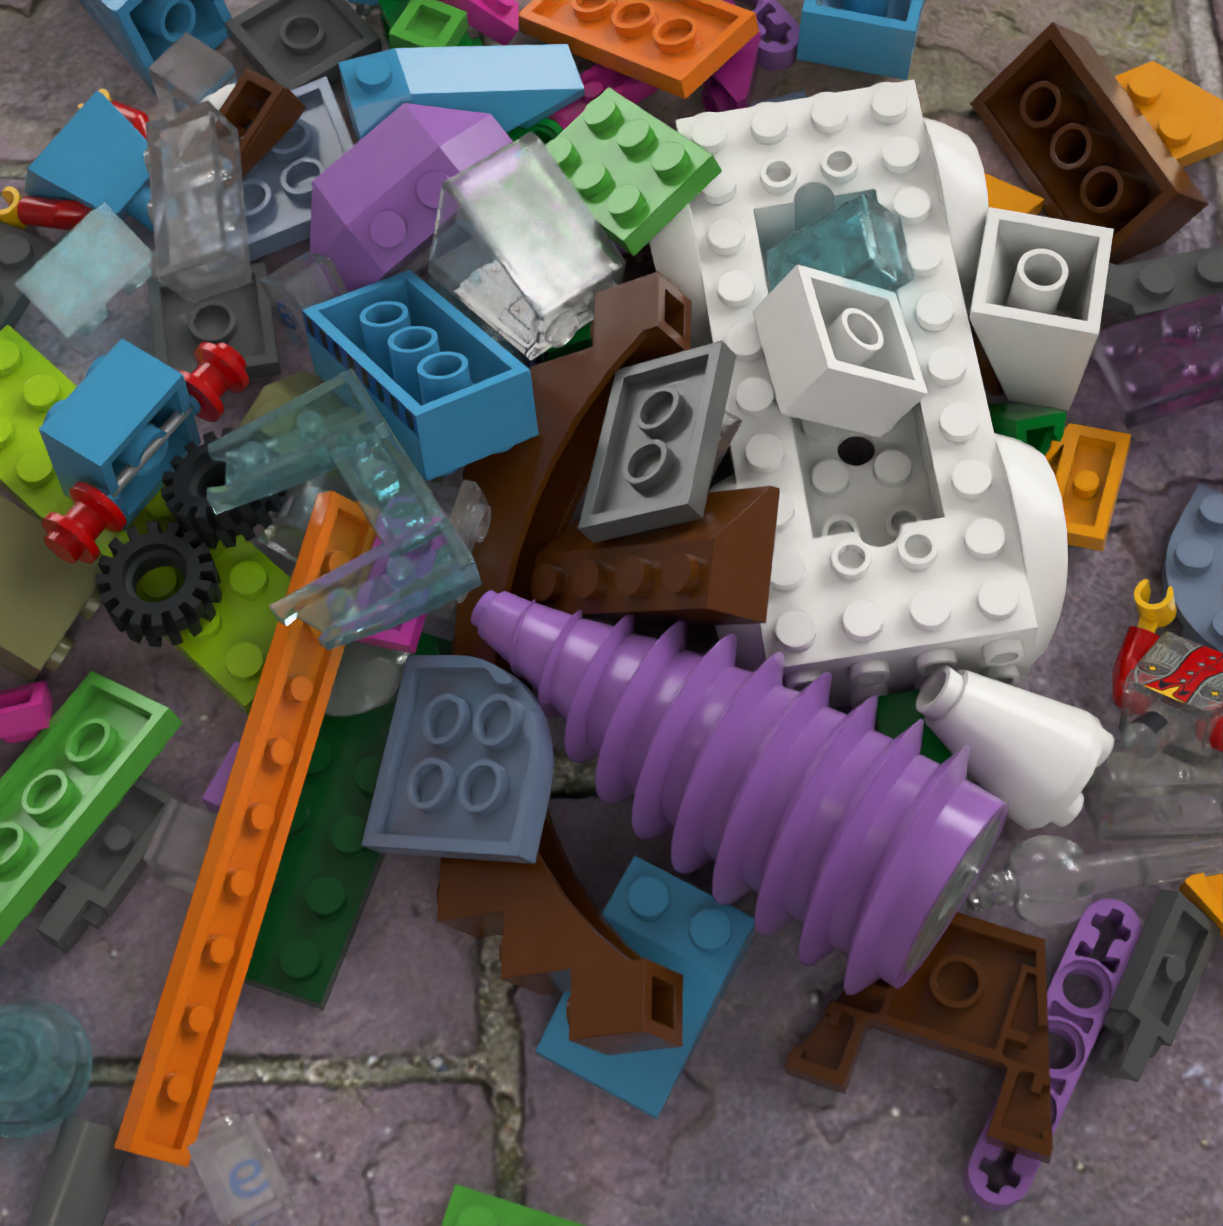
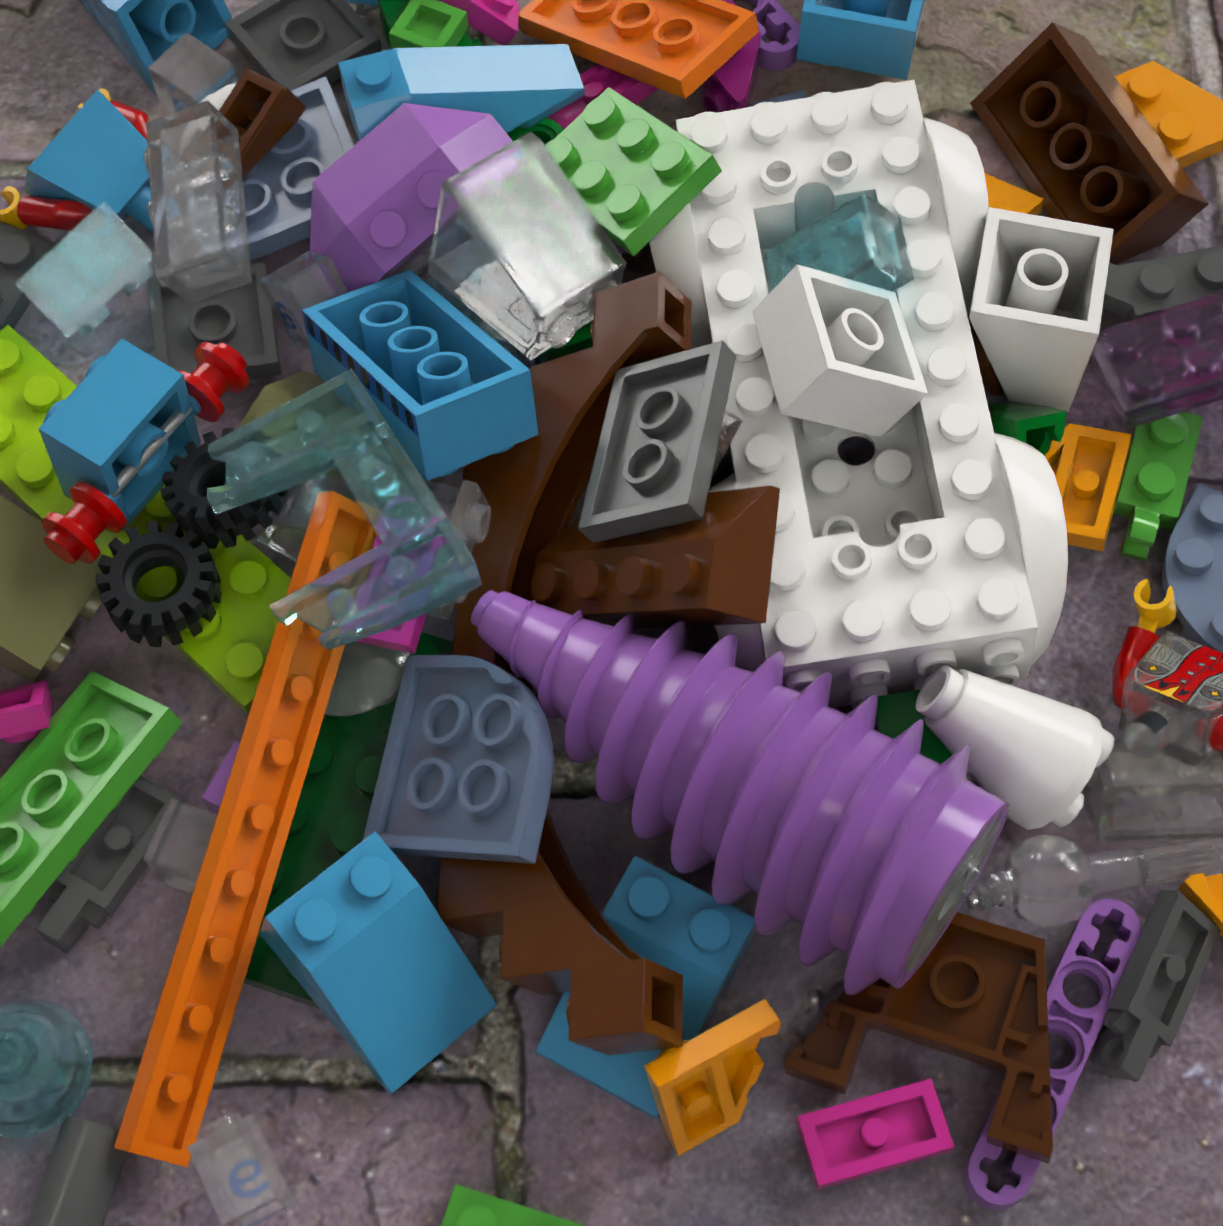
(378, 962): none -> dark azure slope
(707, 1080): none -> light orange wing
(874, 1134): none -> dark pink plate
(1156, 479): none -> bright green plate

